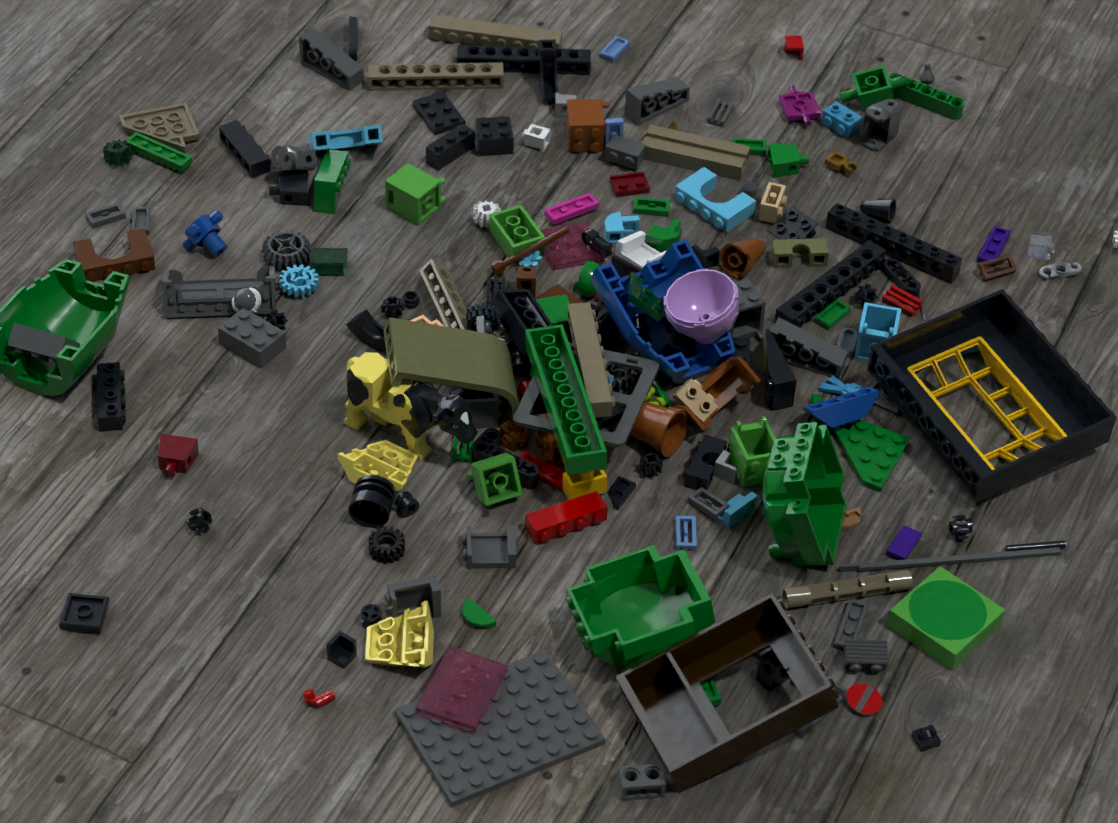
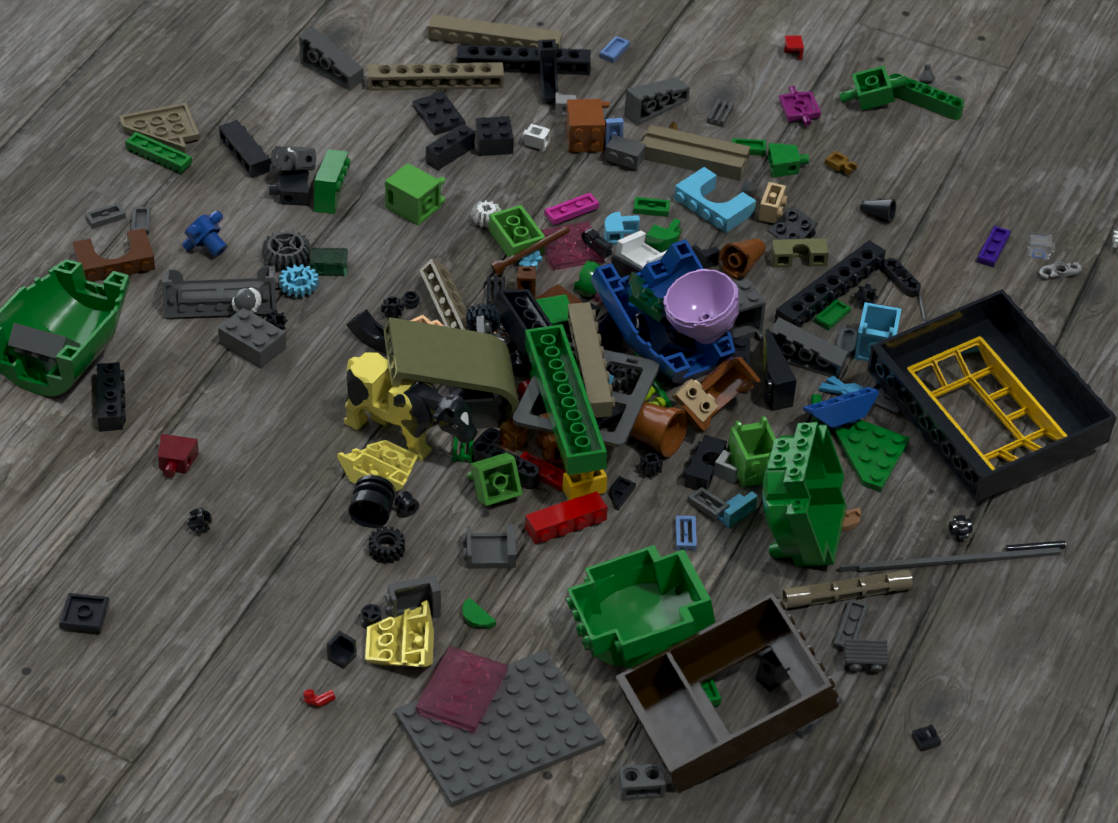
(117, 153): clear green gear -> none
(345, 139): medium azure arch -> none
(353, 36): black beam -> none
(629, 184): dark red plate -> none
(841, 120): dark azure brick -> none
(862, 698): red piece -> none
(877, 120): dark grey piece -> none
(895, 242): black brick -> none
(904, 298): red tile -> none
(904, 543): dark purple tile -> none
(946, 617): tile -> none
(982, 265): reddish brown tile -> none

